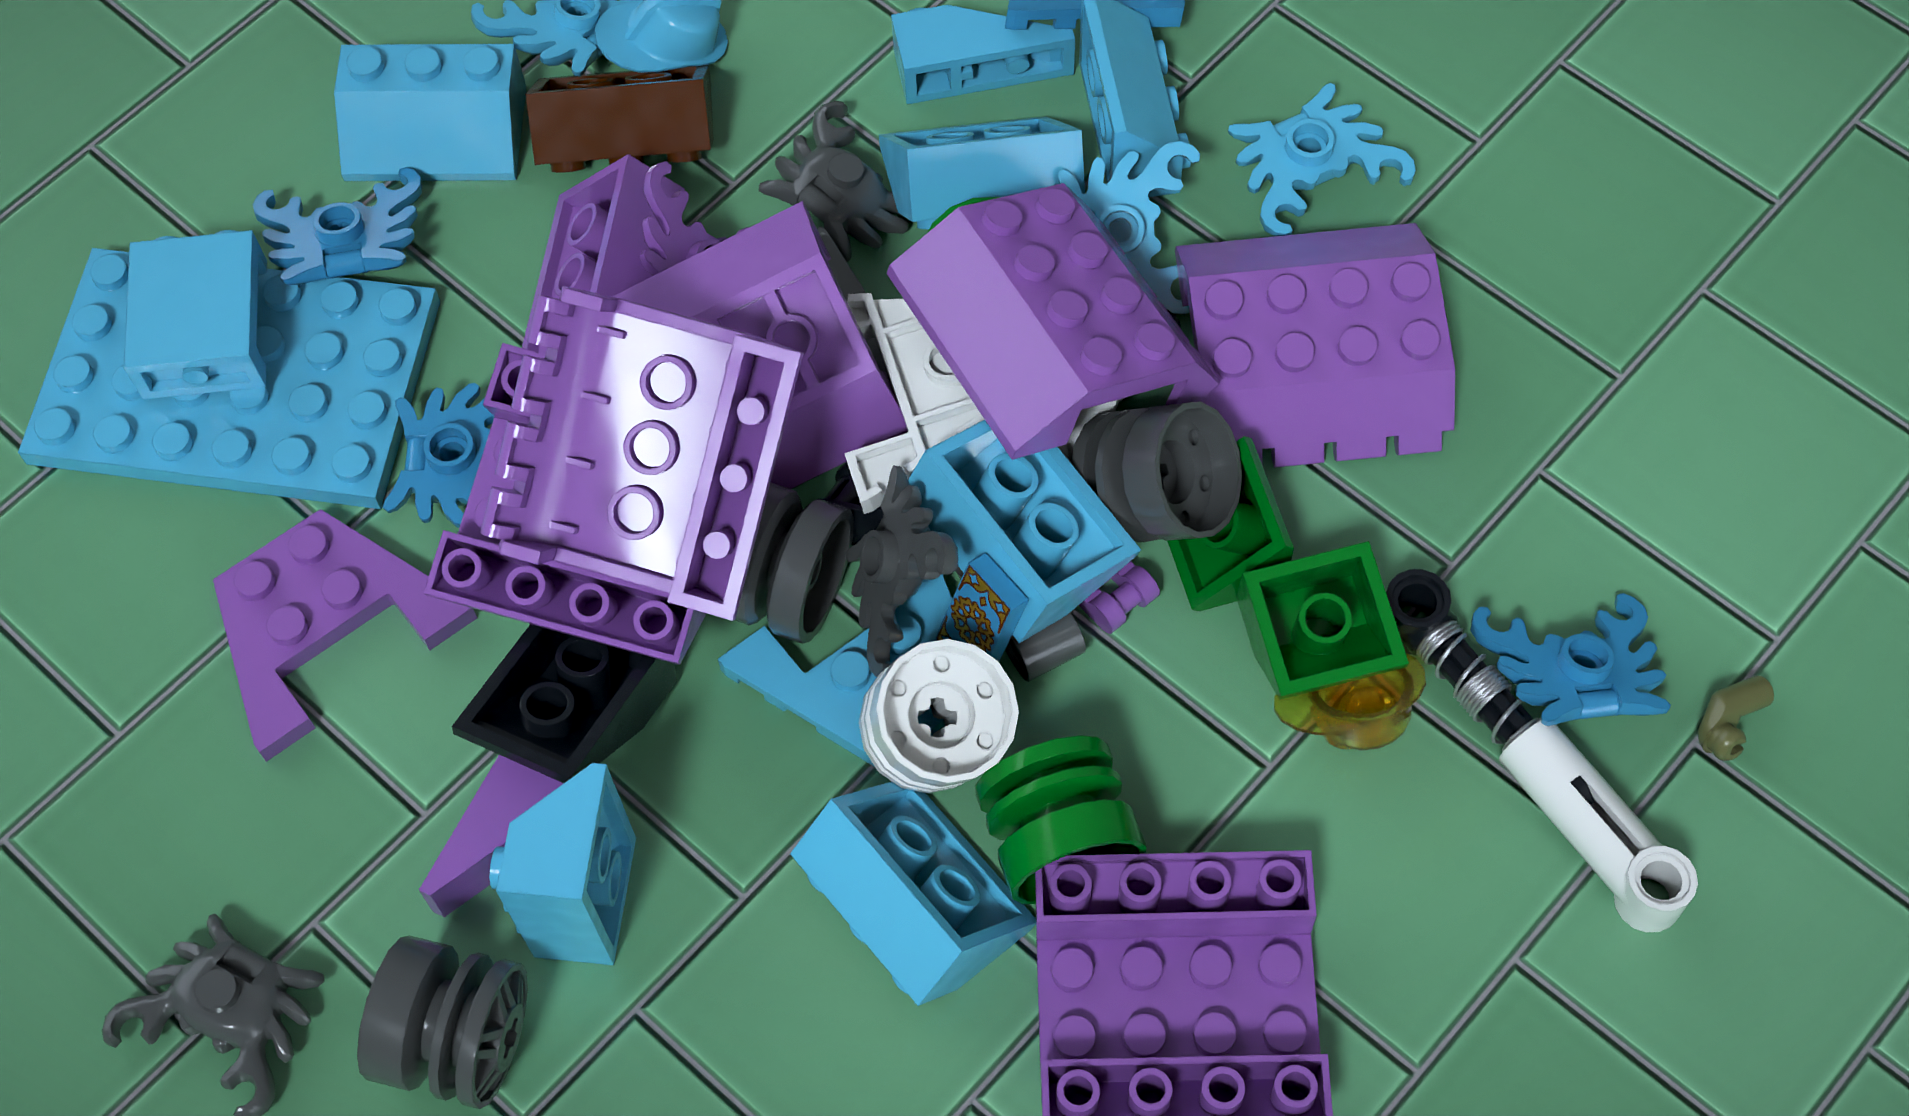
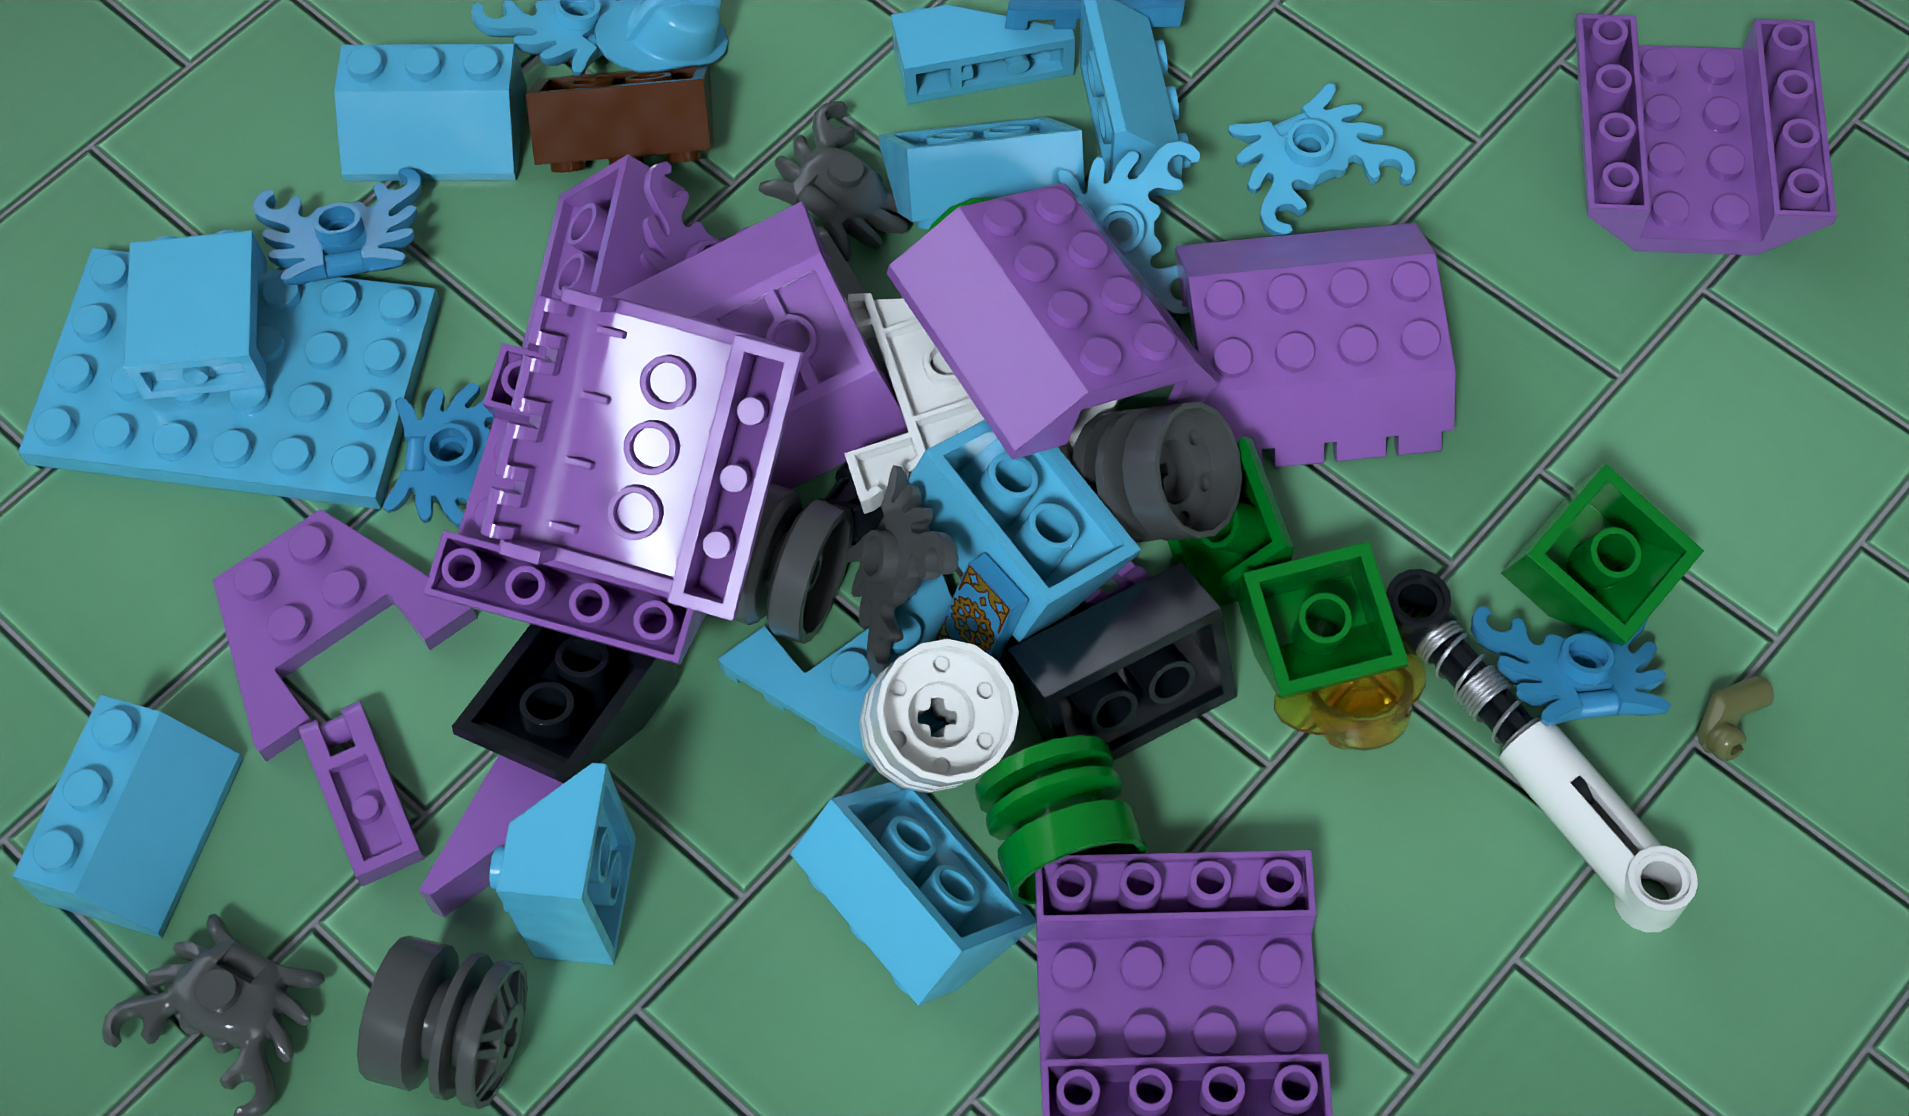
(128, 817): none -> medium azure slope
(361, 795): none -> medium lavender plate
(1129, 664): none -> black slope
(1603, 559): none -> green slope
(1704, 140): none -> medium lavender slope

